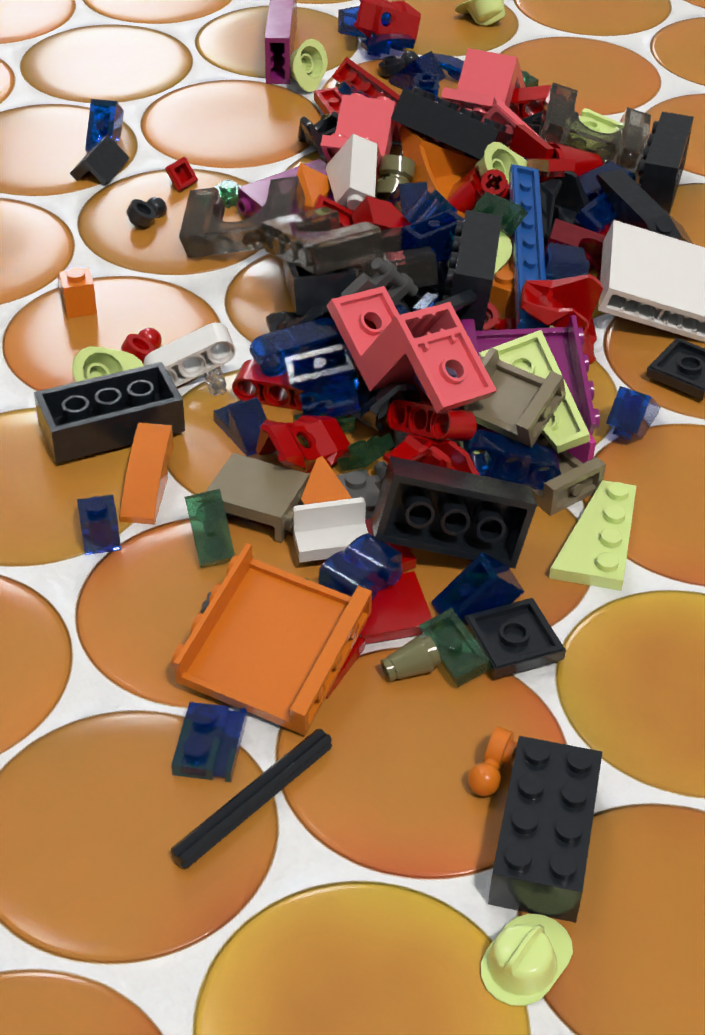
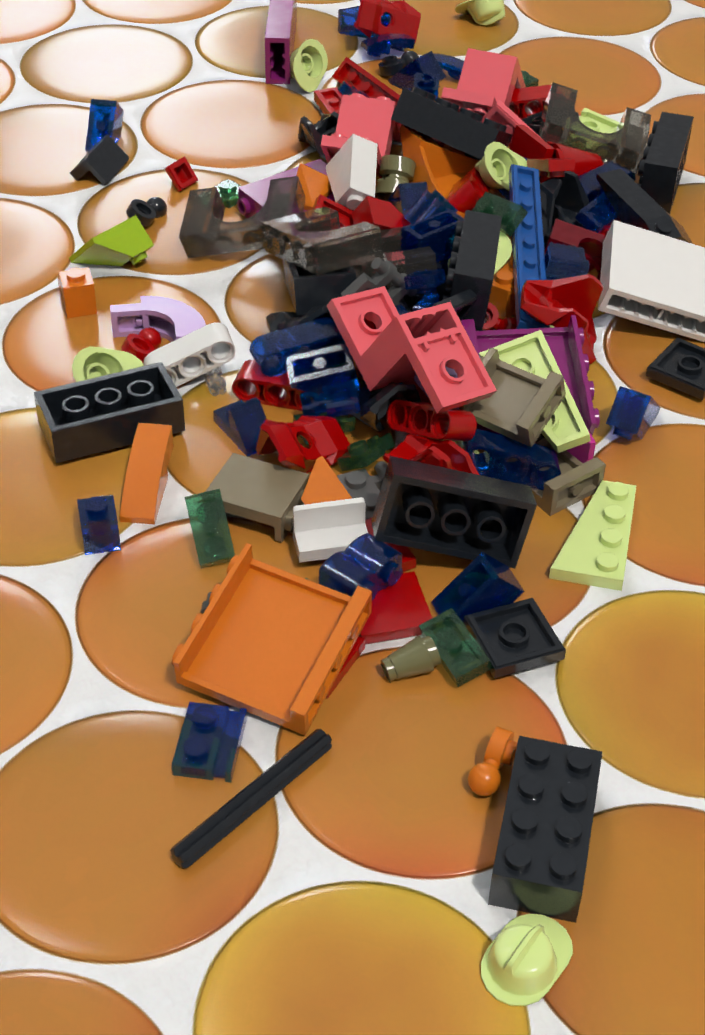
(116, 245): none -> lime slope
(166, 315): none -> lavender arch
(425, 280): none -> clear blue plate
(500, 180): red pin -> none

